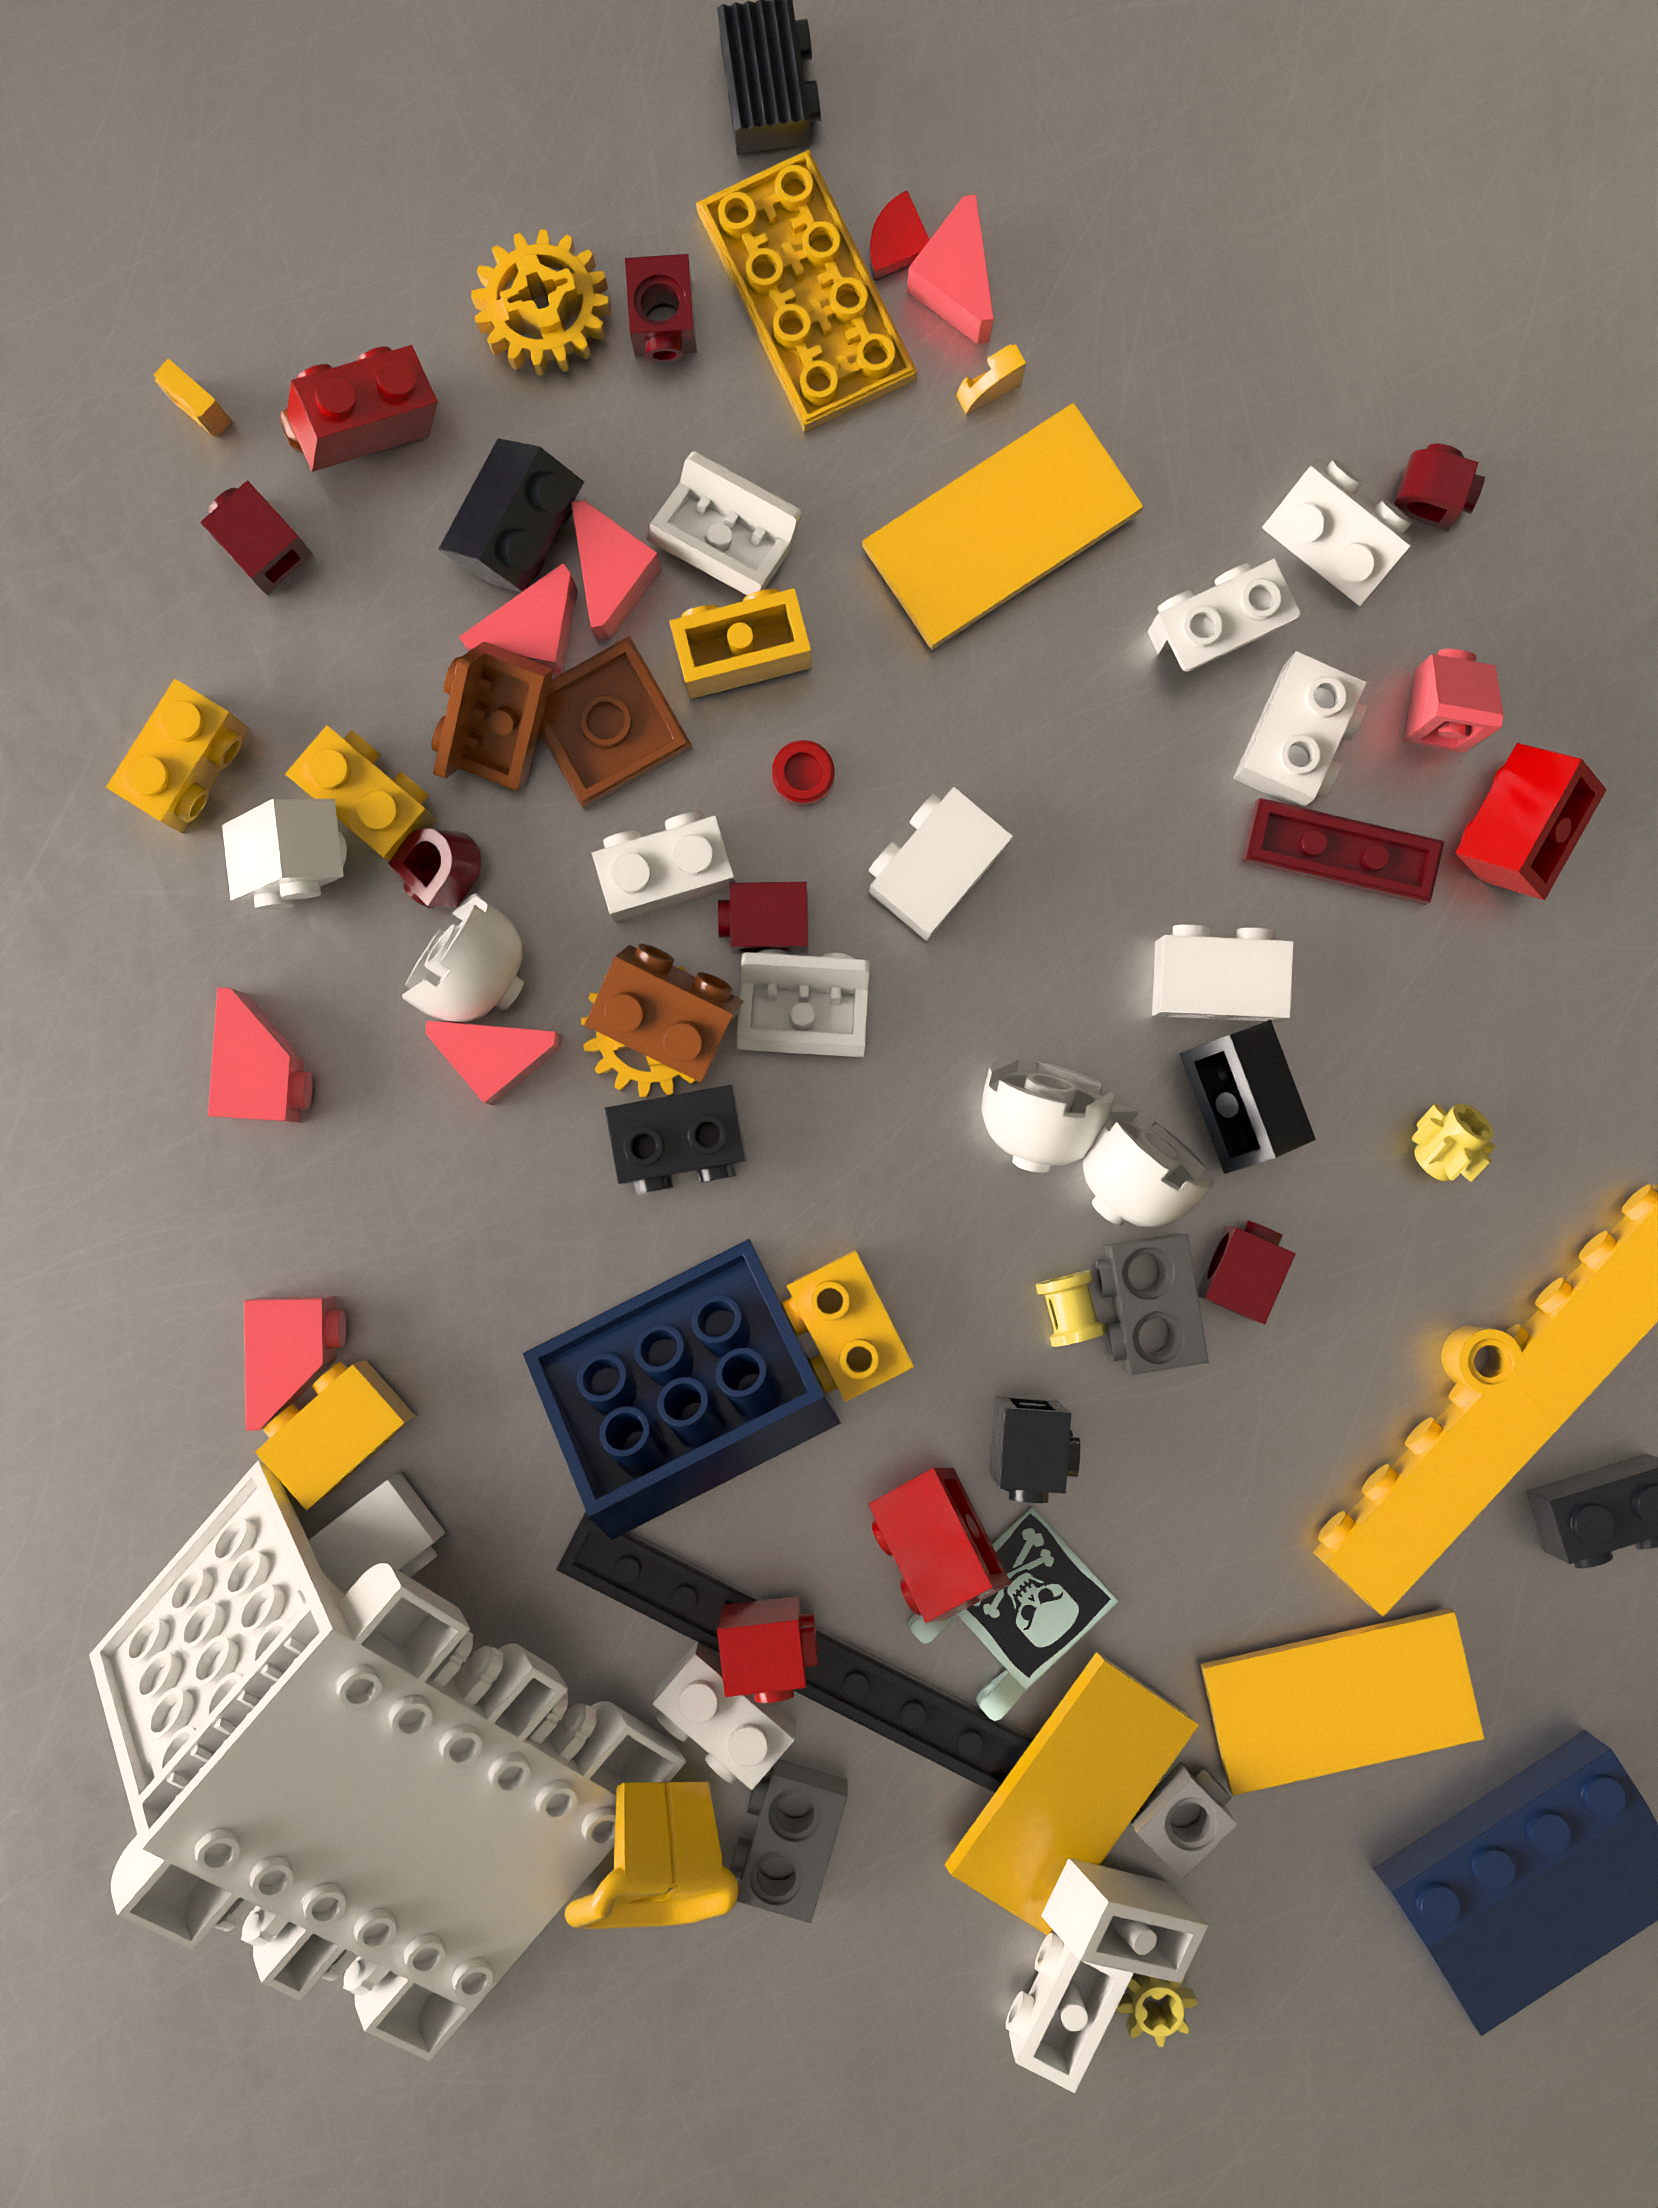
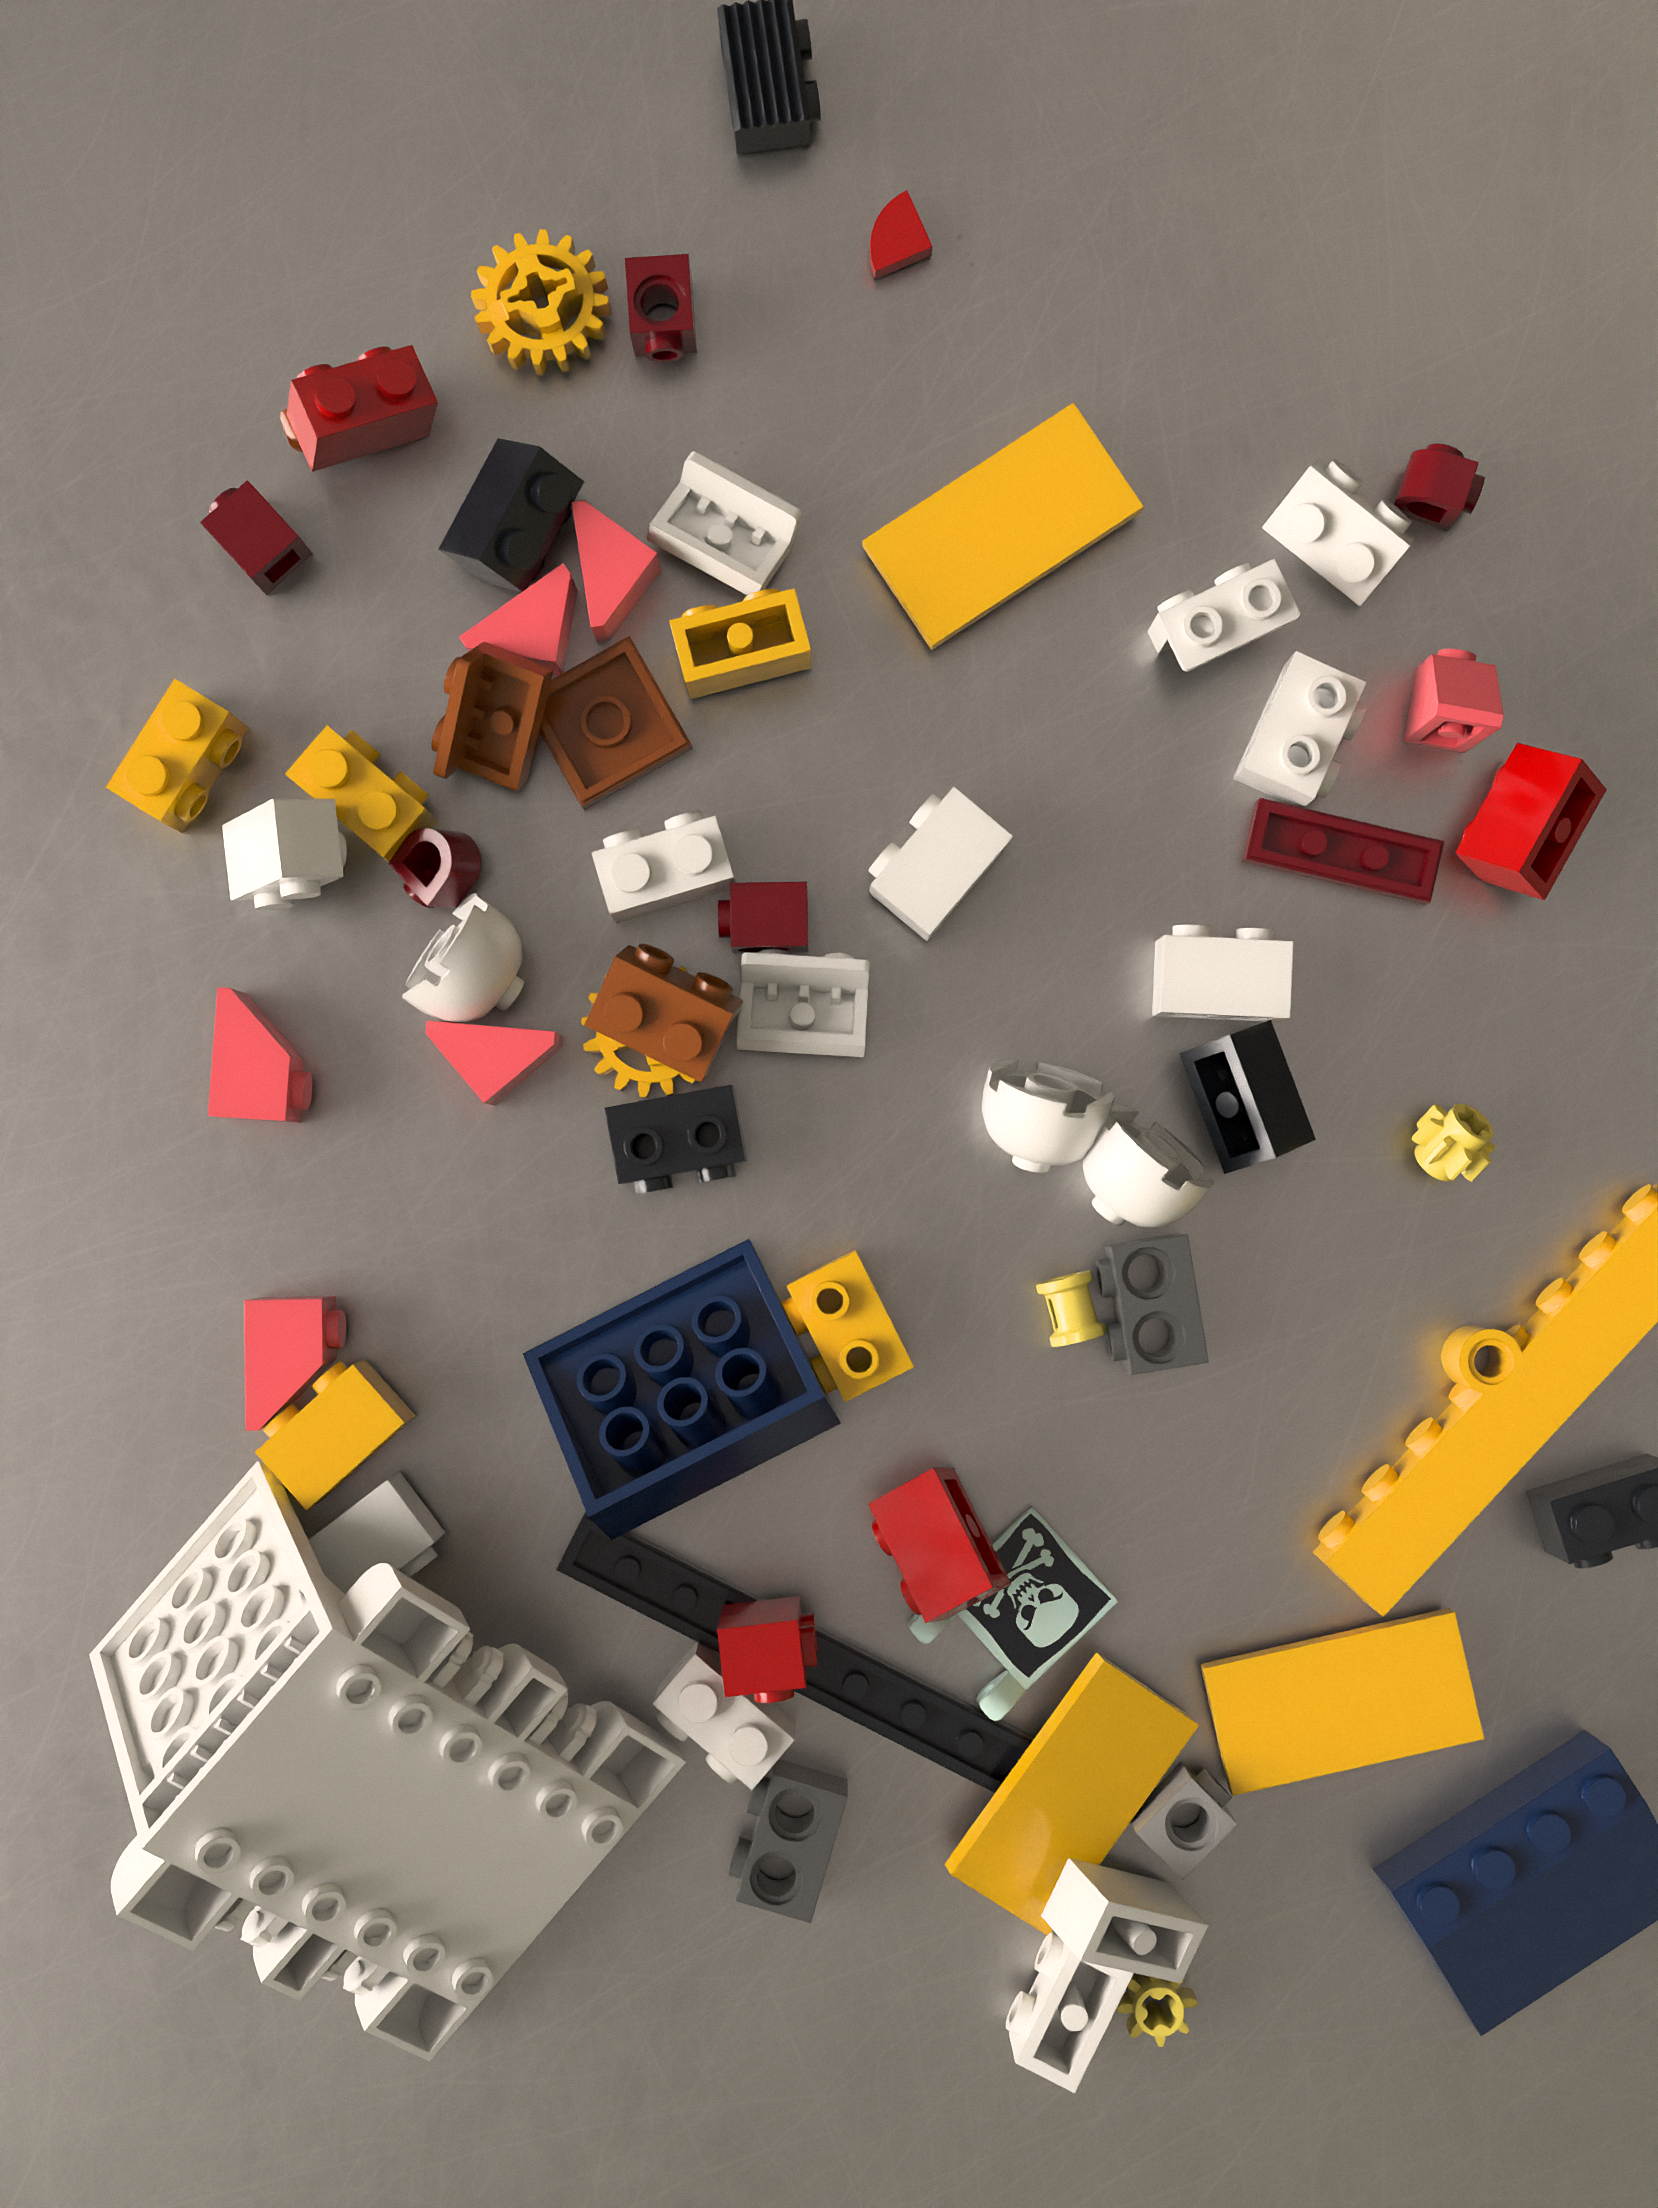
(192, 398): yellow tile -> none
(661, 1842): yellow piece -> none
(803, 773): red tile -> none
(806, 291): yellow tile -> none
(953, 275): coral slope -> none
(1005, 375): yellow tile -> none
(1032, 1448): black brick -> none
(1246, 1271): dark red brick -> none

